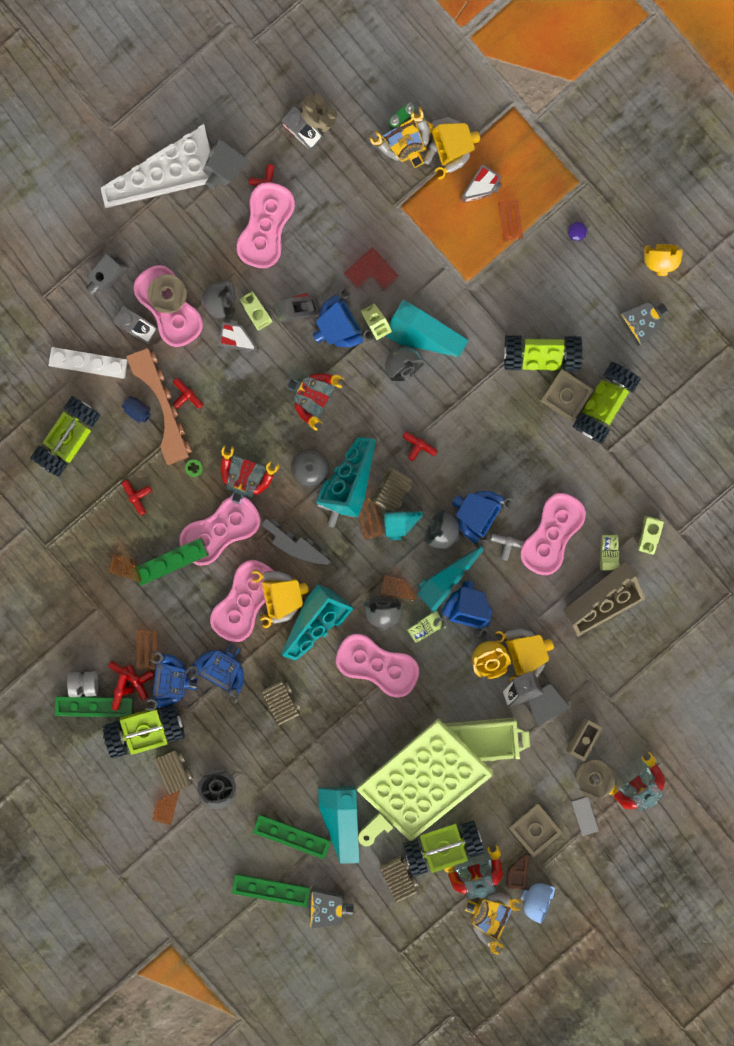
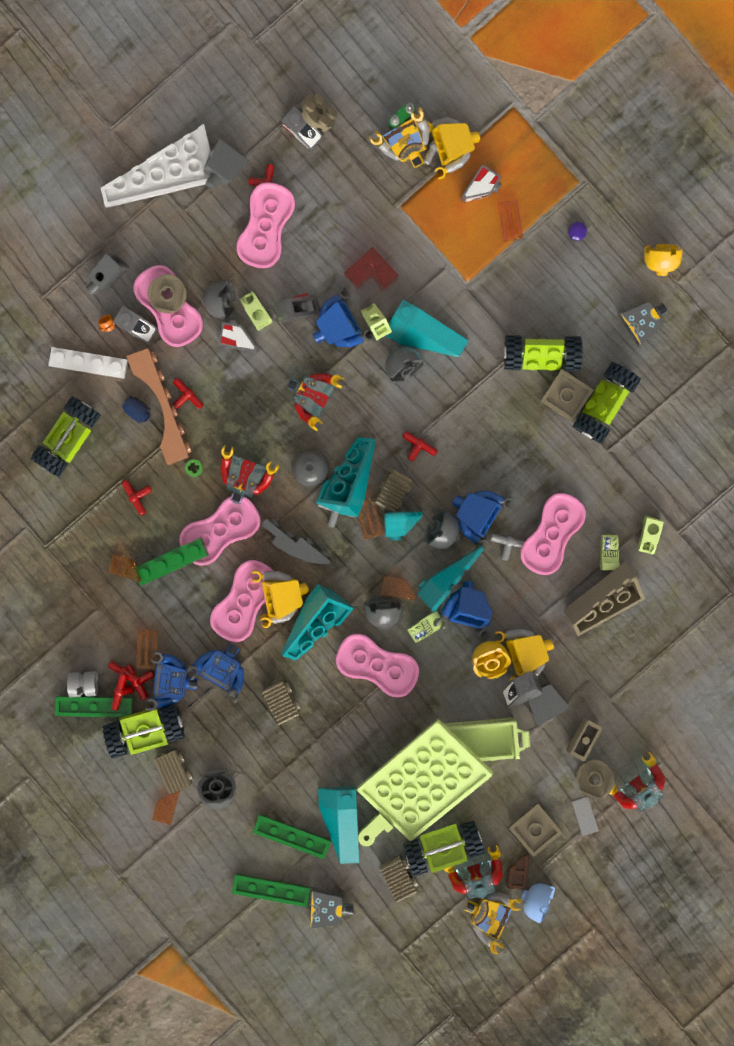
(106, 323): none -> orange plate

